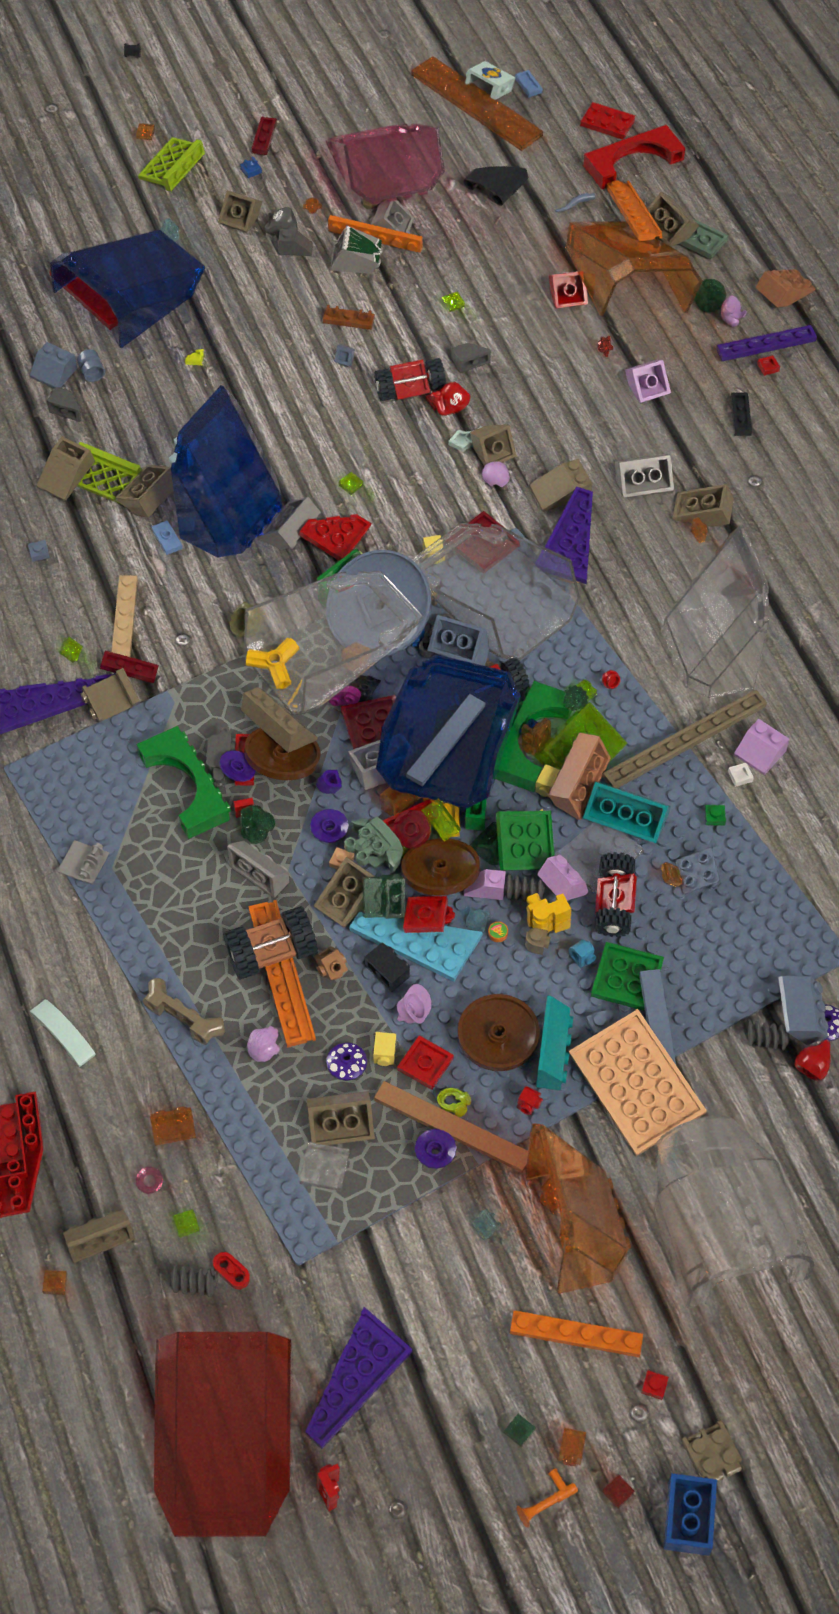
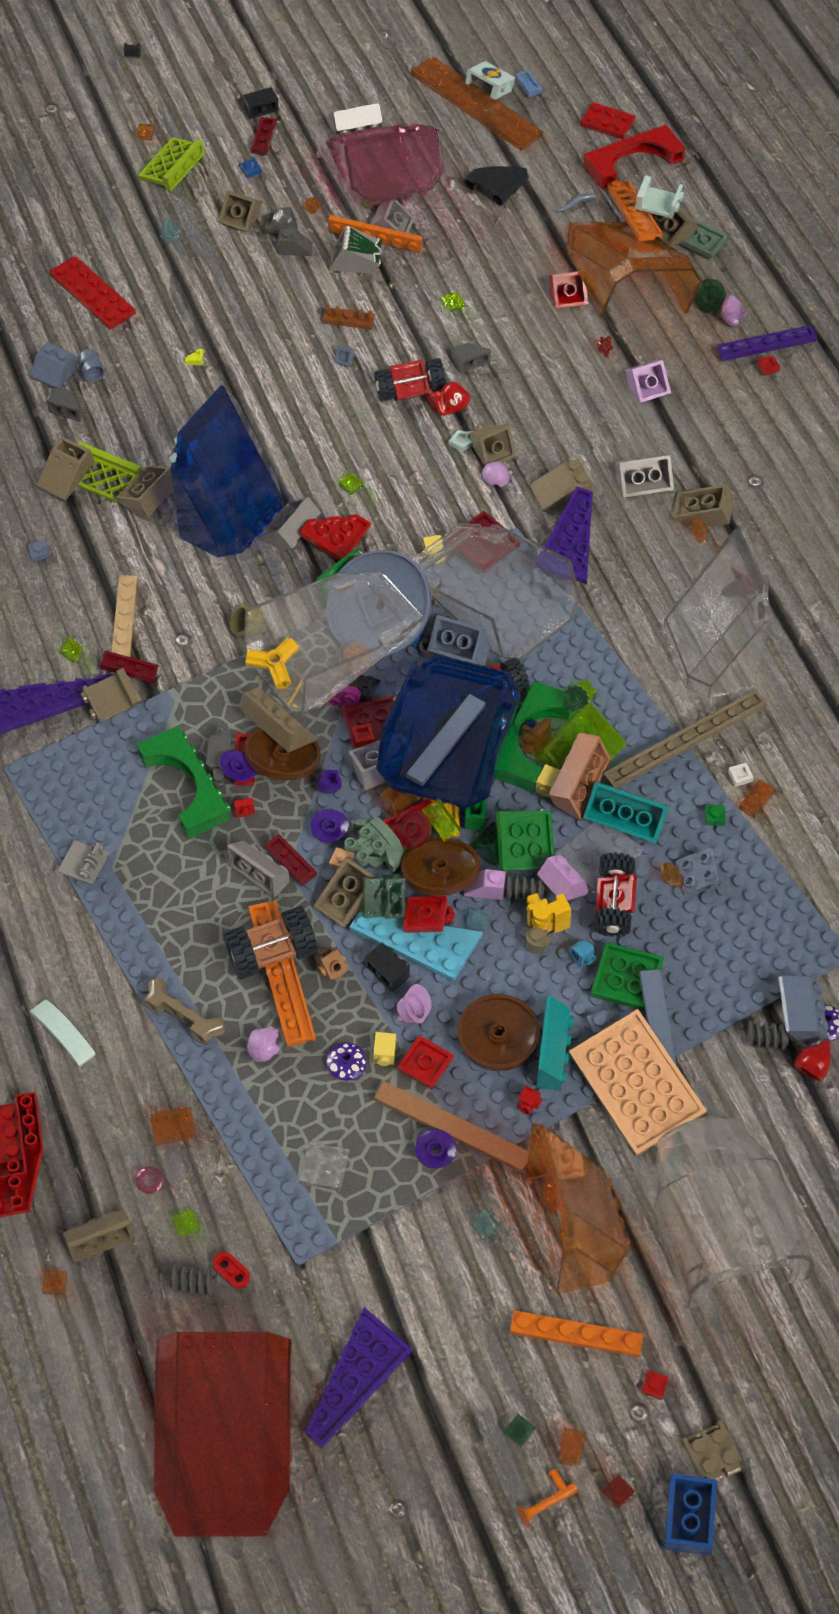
(137, 276): clear blue windscreen -> none
(167, 537): medium blue plate -> none
(256, 824): clear green plate -> none
(260, 102): none -> black brick
(290, 859): none -> dark red plate
(327, 1485): red bracket -> none
(340, 1118): dark tan slope -> none
(356, 118): none -> slope
(363, 734): none -> red plate
(458, 1109): lime piece -> none
(498, 931): tile -> none
(611, 679): red plate -> none
(657, 200): none -> light aqua panel
(741, 414): black plate -> none
(757, 798): none -> clear orange plate
(762, 747): lavender slope -> none
(784, 286): nougat slope -> none

